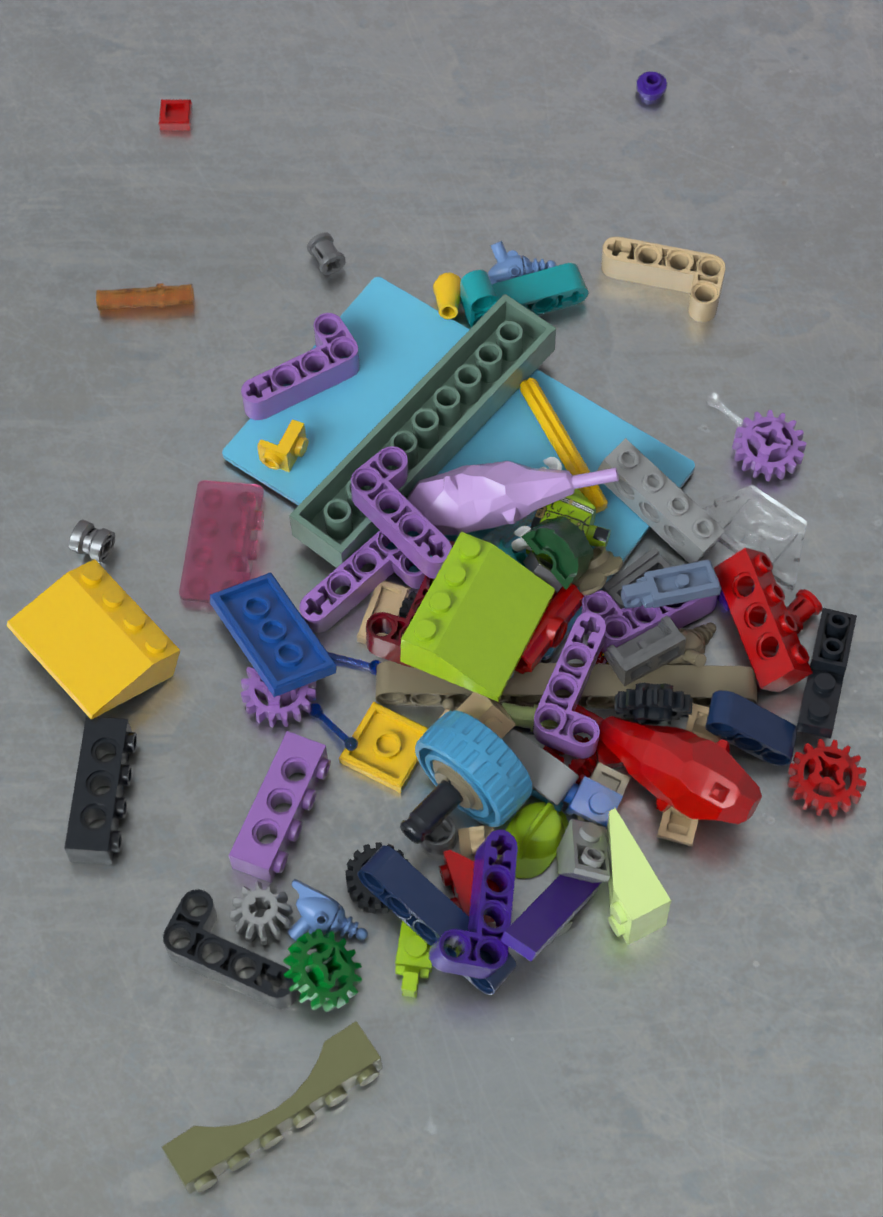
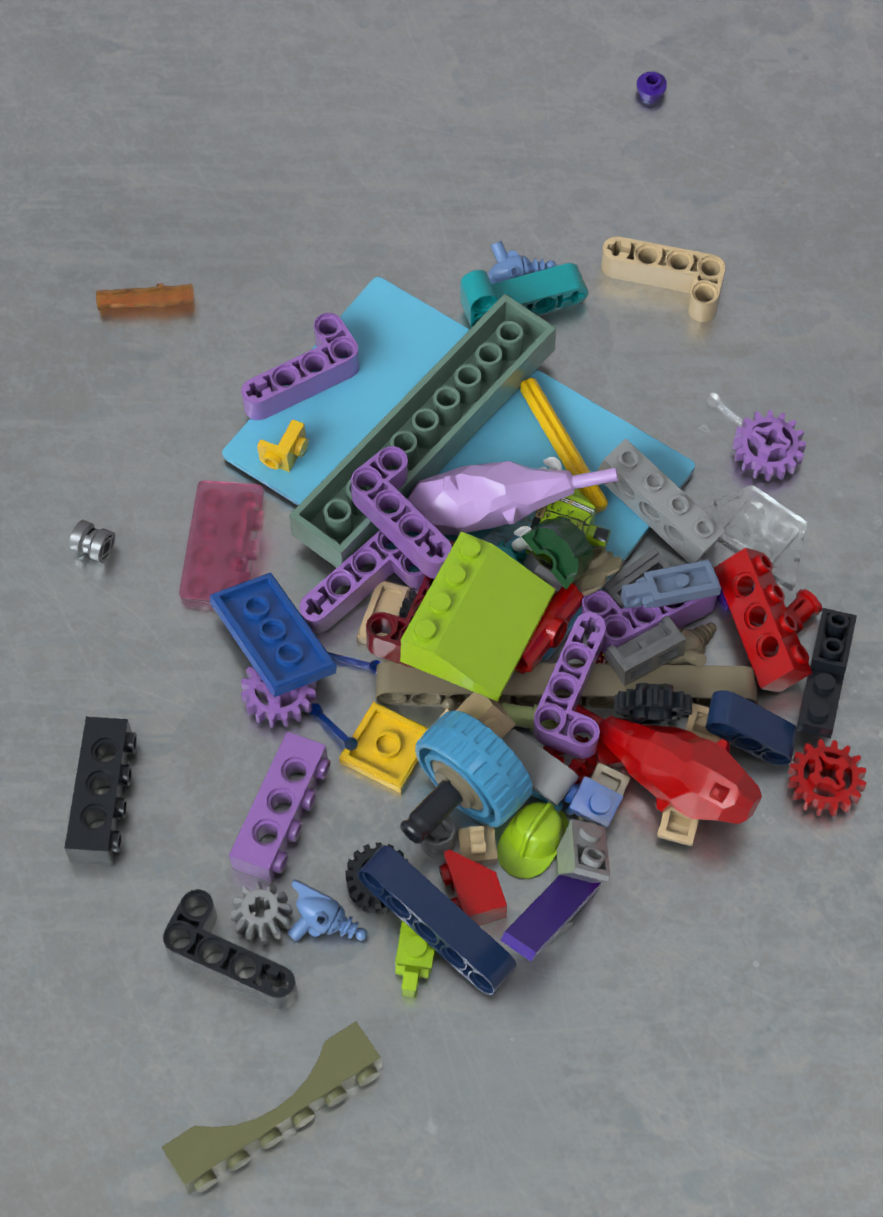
(95, 640): yellow slope -> none
(175, 115): red tile -> none
(322, 970): green gear -> none
(326, 253): flat silver bush -> none
(447, 294): yellow cone -> none
(483, 902): dark purple beam -> none
(635, 893): yellowish green slope -> none

